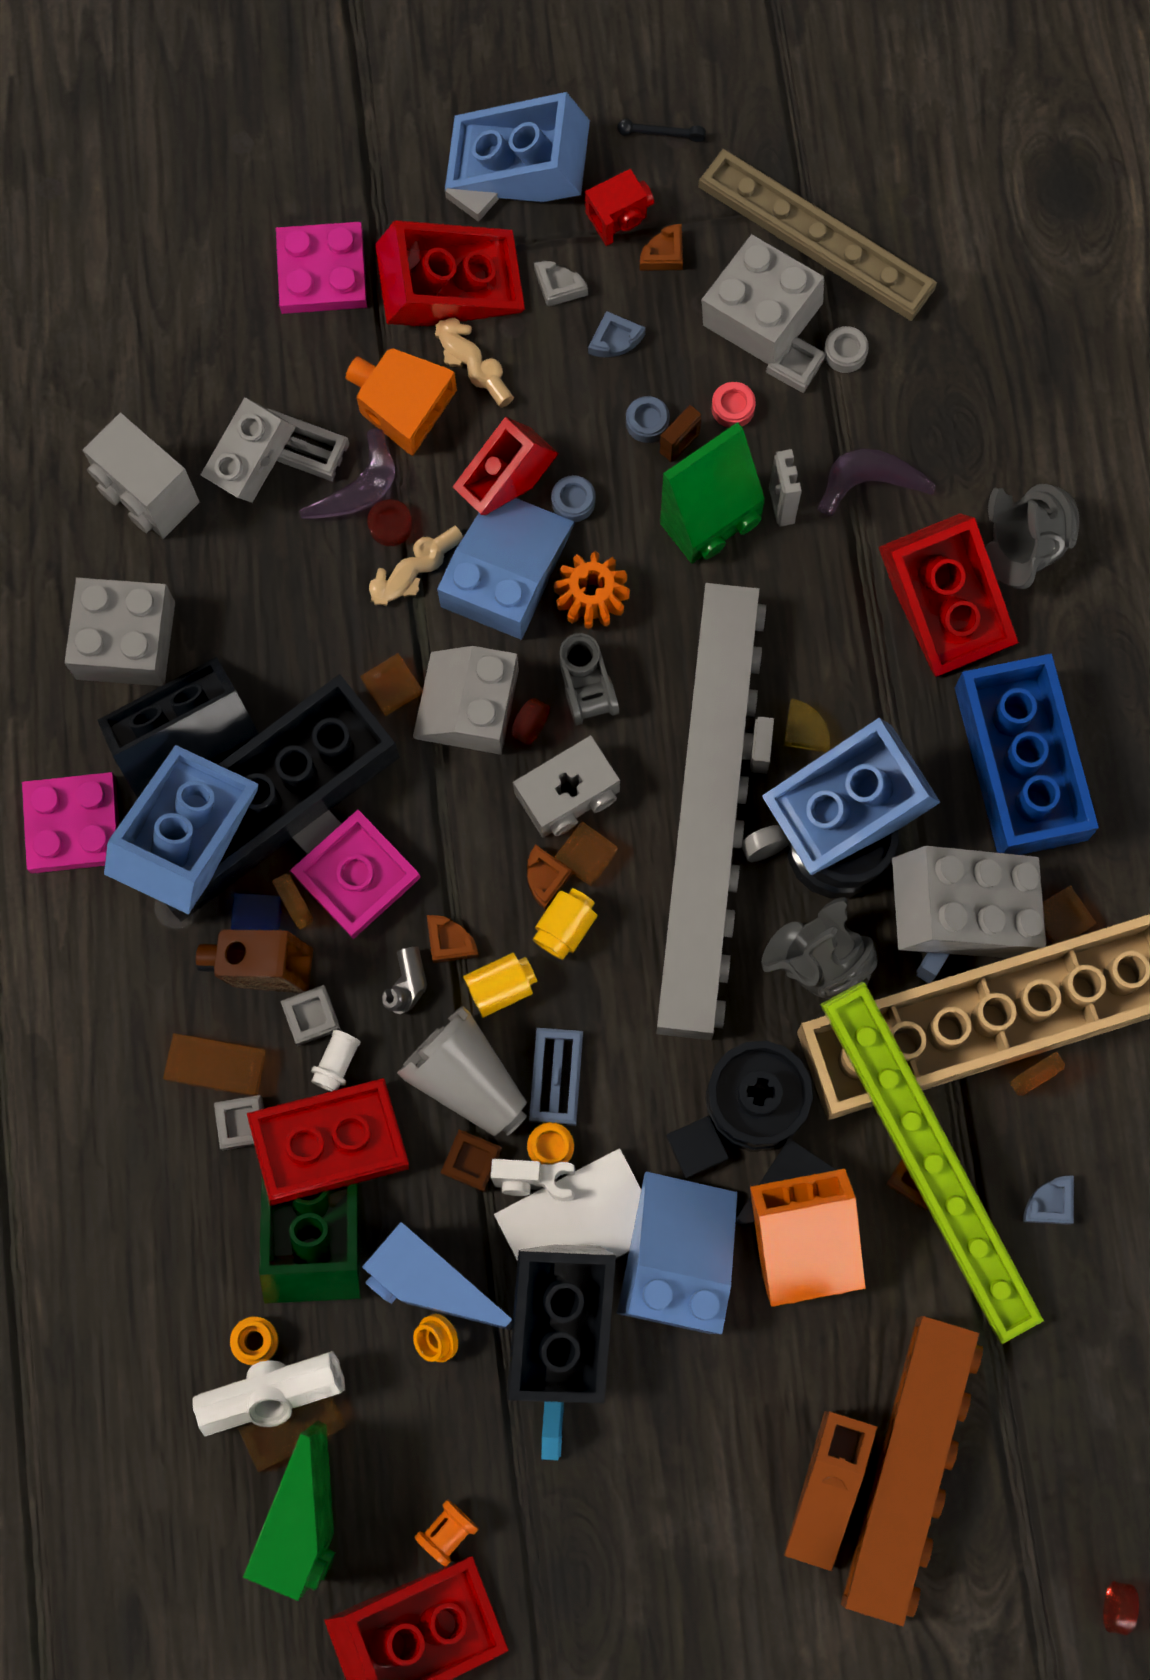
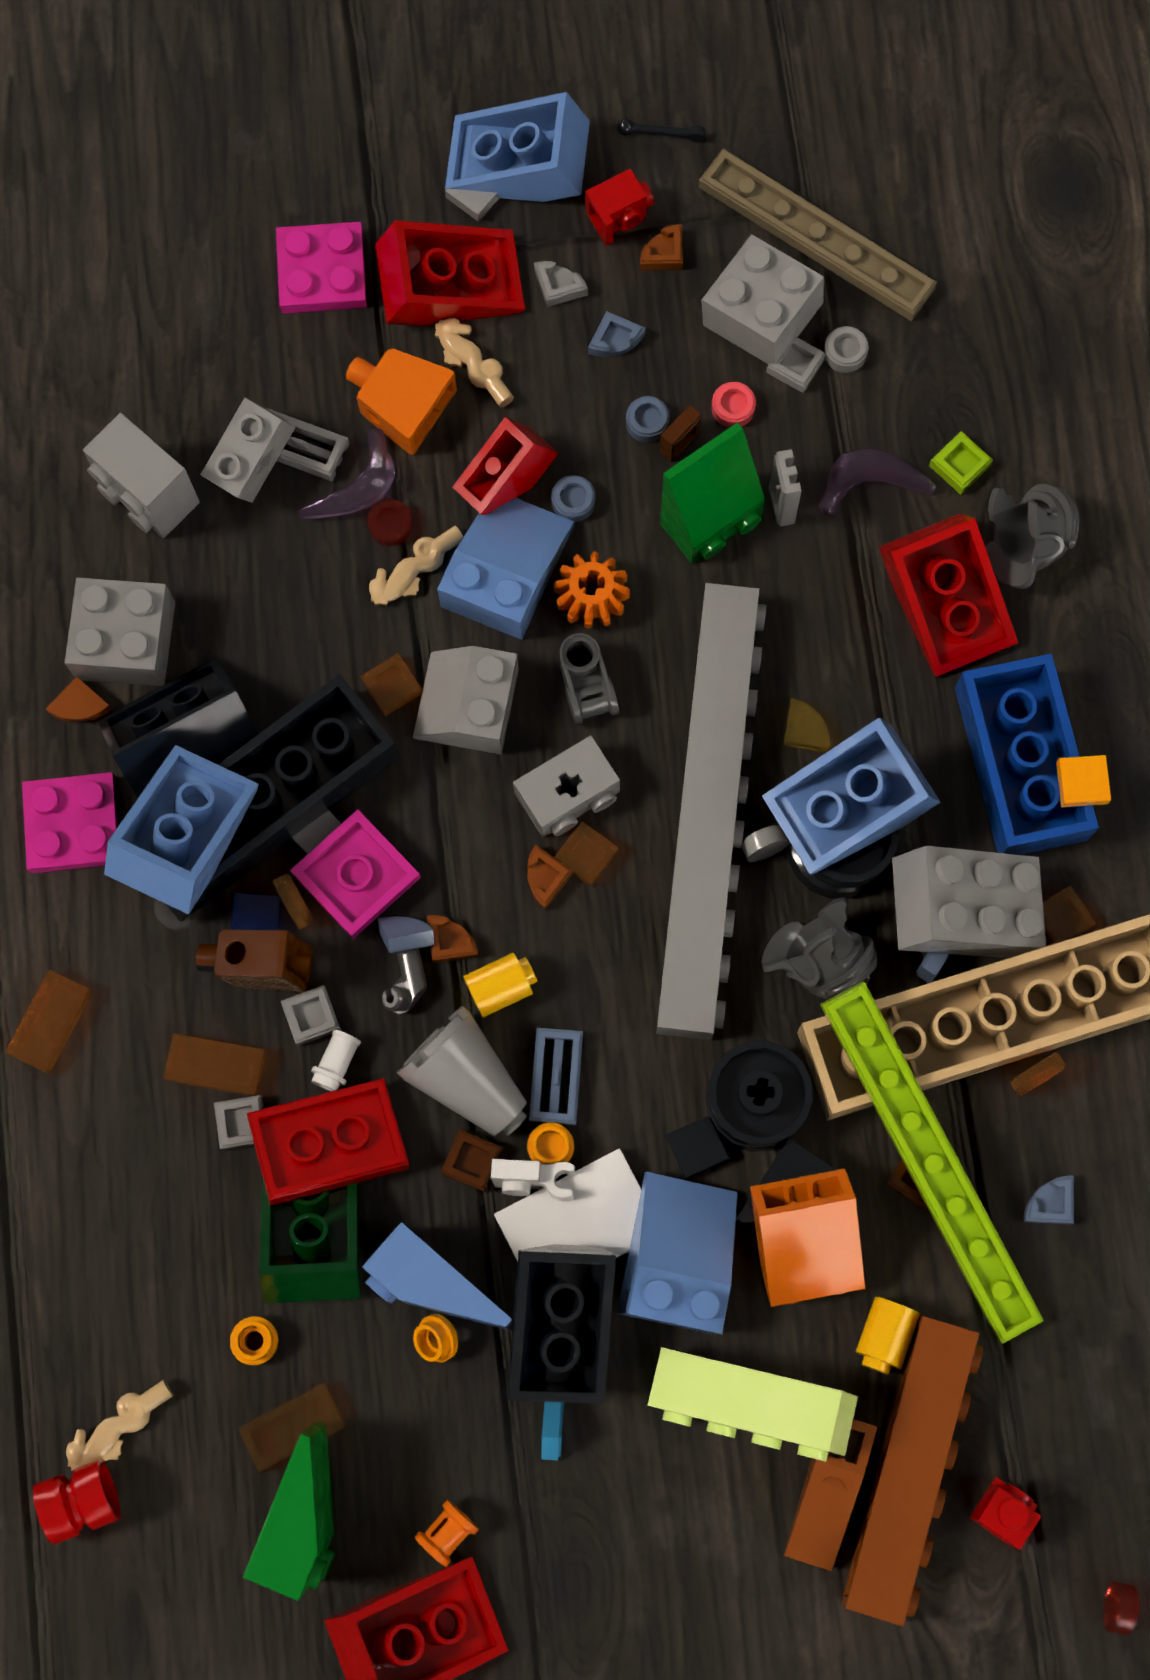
(48, 1021): none -> clear orange tile
(69, 1504): none -> red wheel
(78, 704): none -> dark orange tile
(105, 1442): none -> tan animal
(268, 1393): white piece -> none
(404, 933): none -> sand blue tile
(530, 721): clear red tile -> none
(565, 923): yellow brick -> none
(752, 1401): none -> yellowish green brick
(761, 745): light grey tile -> none
(887, 1335): none -> yellow brick
(960, 462): none -> lime tile
(1006, 1513): none -> red brick
(1083, 781): none -> light orange tile

